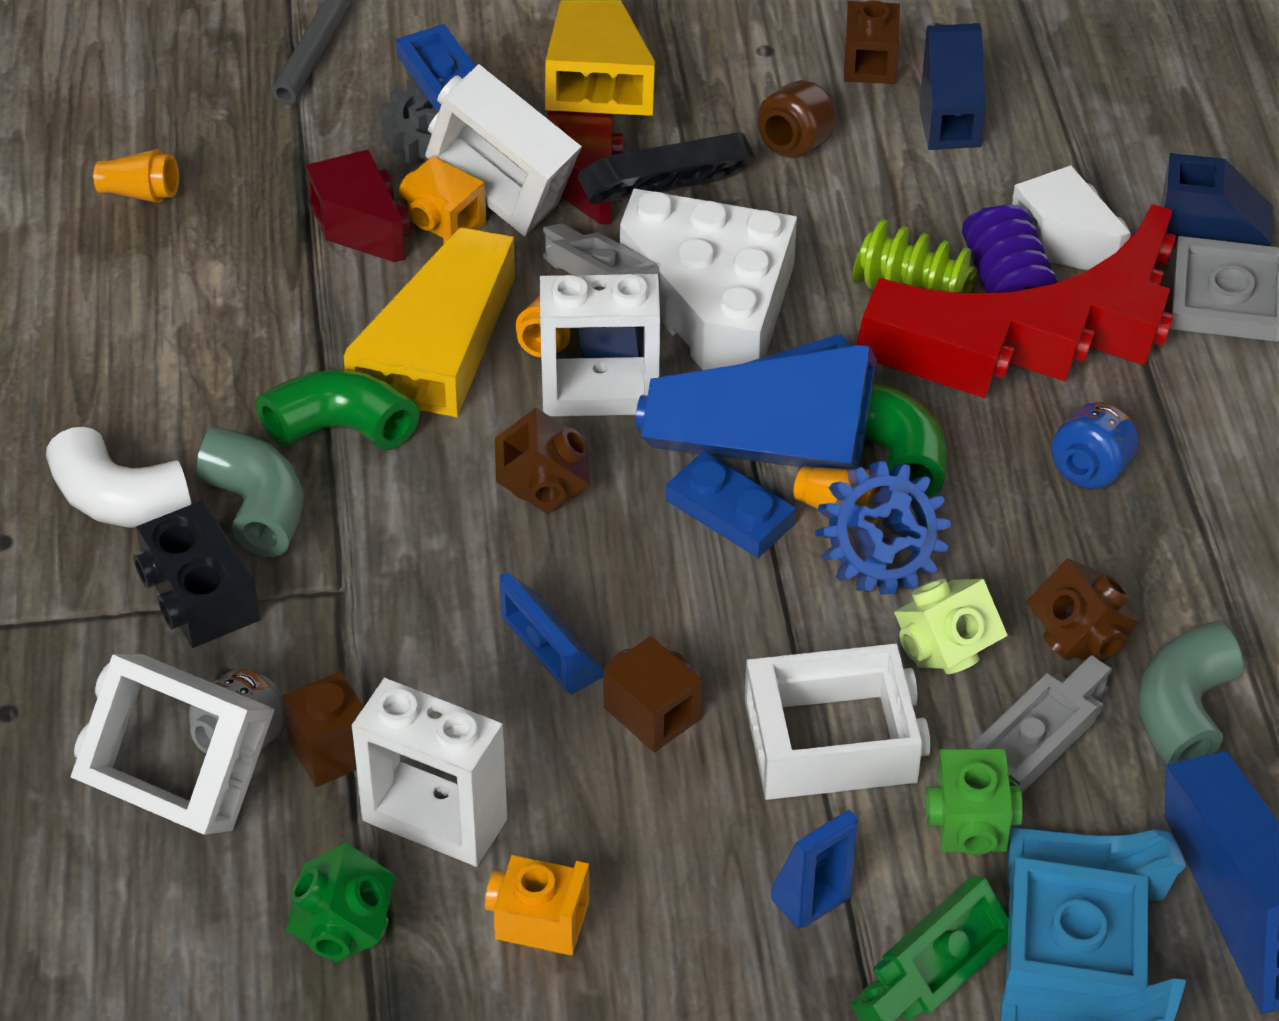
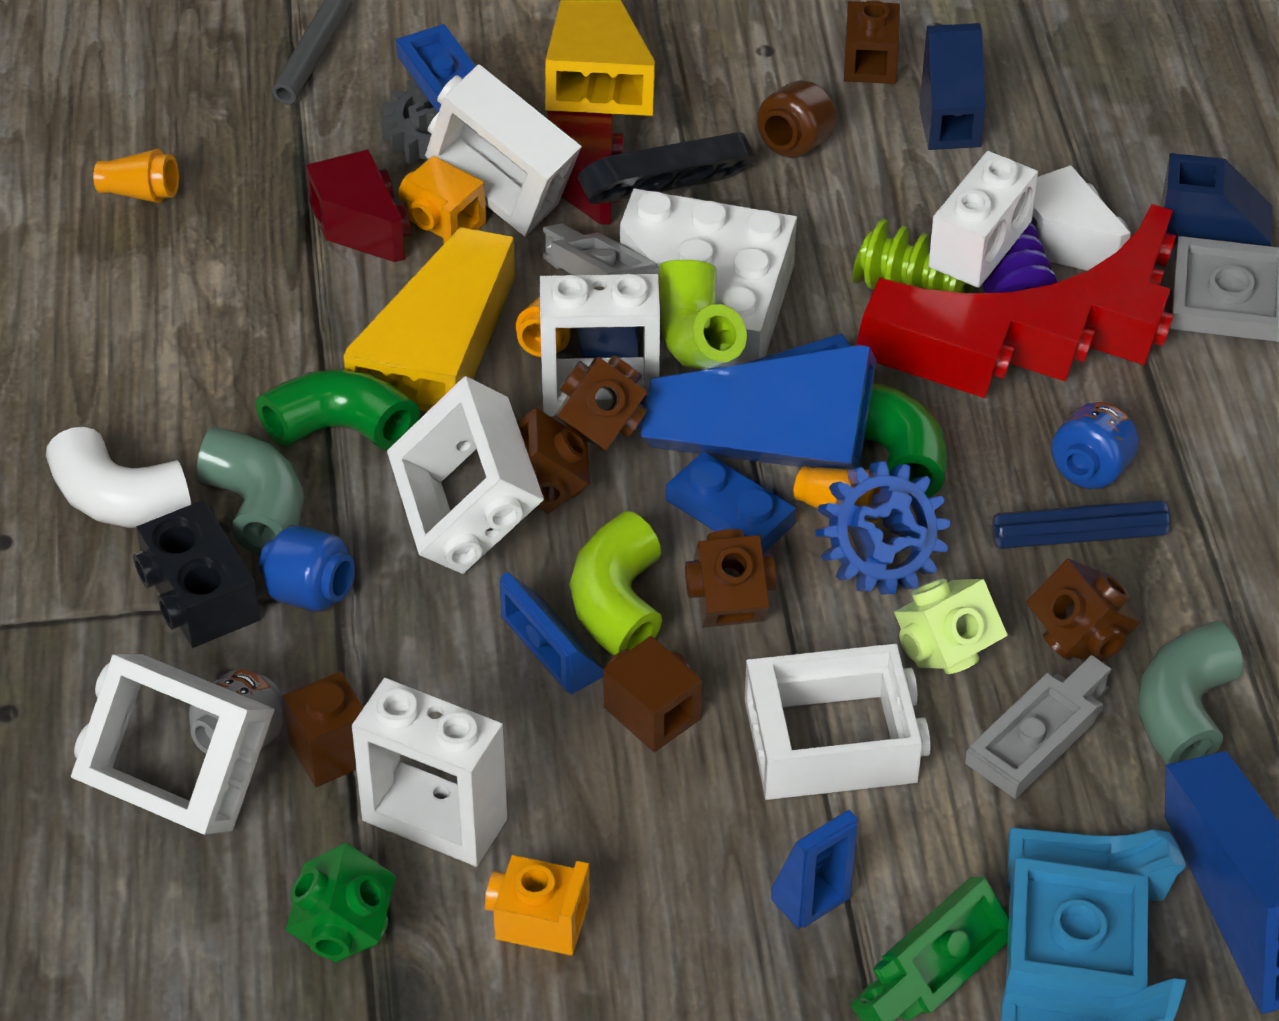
(307, 568): none -> blue head
(456, 426): none -> white window
(581, 410): none -> reddish brown brick
(604, 581): none -> lime cylinder
(691, 321): none -> lime cylinder
(727, 598): none -> reddish brown brick
(973, 801): bright green brick -> none
(982, 218): none -> white brick
(1081, 524): none -> dark blue axle

